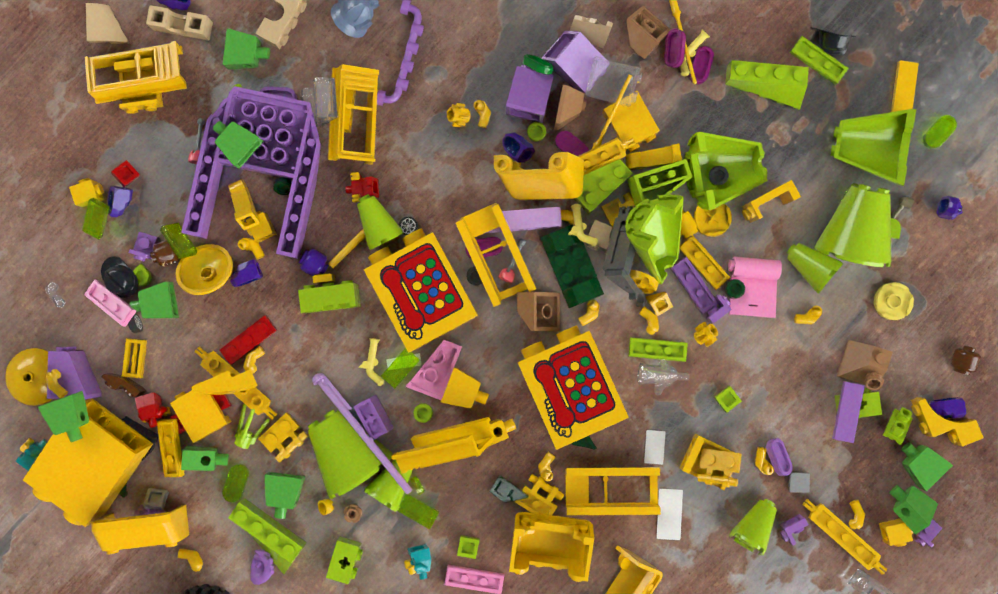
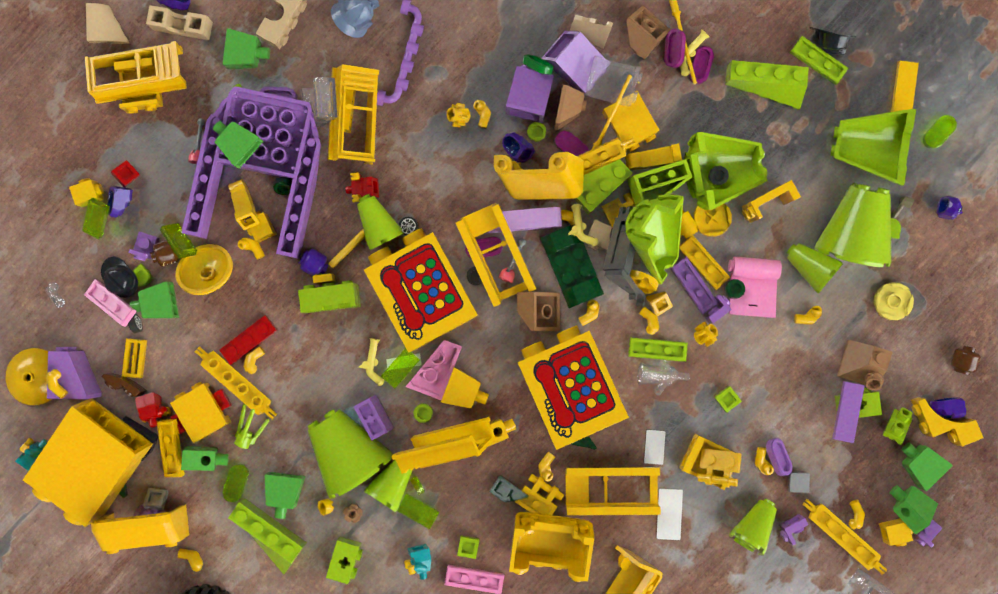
(66, 415): bright green torso -> none
(226, 384): yellow slope -> none
(246, 273): dark purple rock -> none
(261, 567): medium lavender hat -> none
(279, 432): yellow plate -> none
(344, 408): lavender bar -> none

